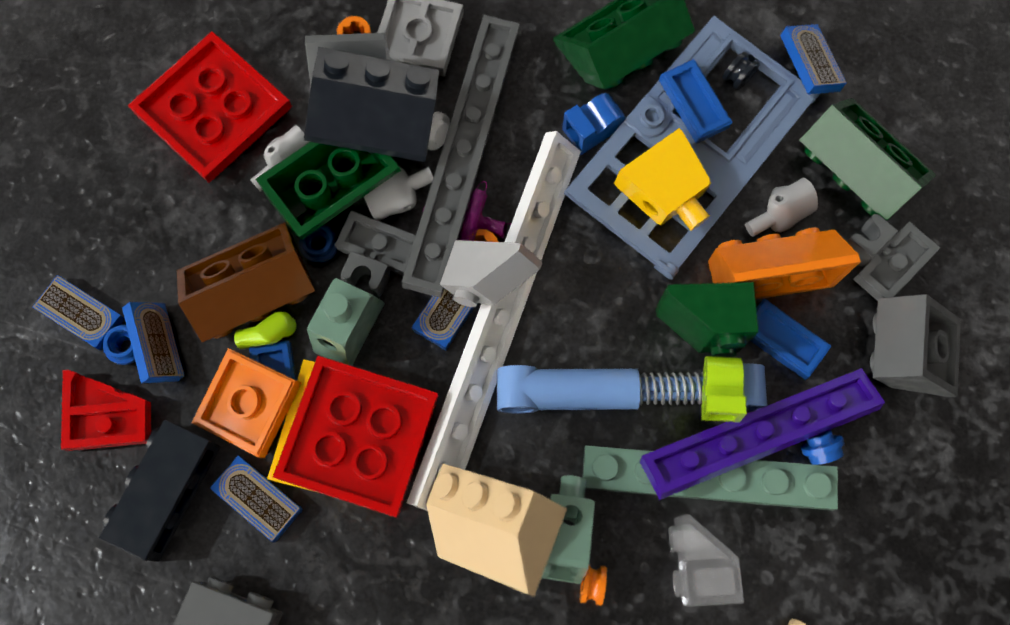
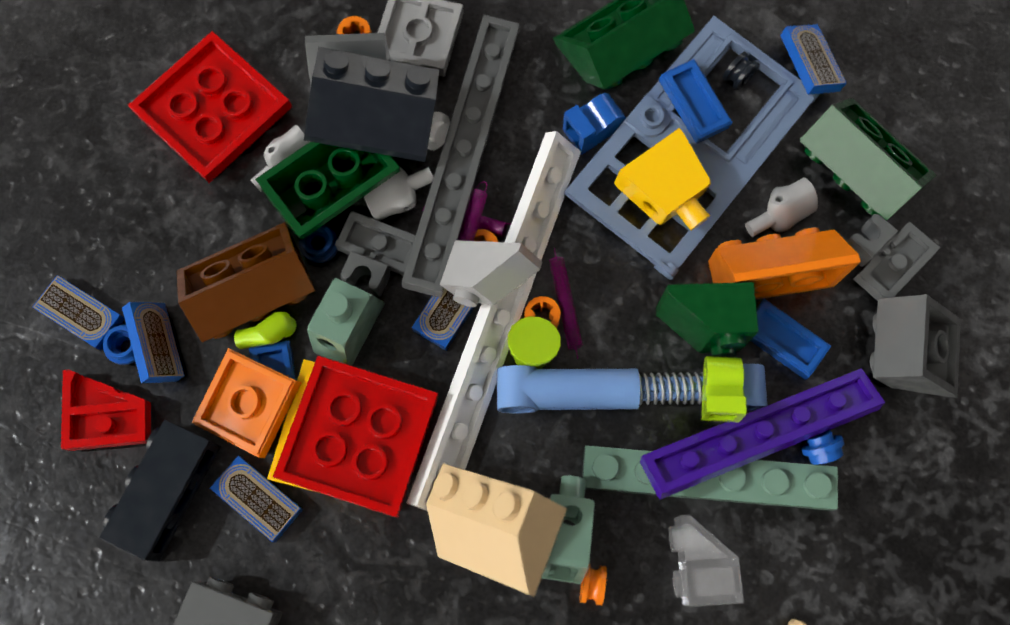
(533, 341): none -> lime piece
(544, 302): none -> orange bush
(564, 300): none -> magenta piece

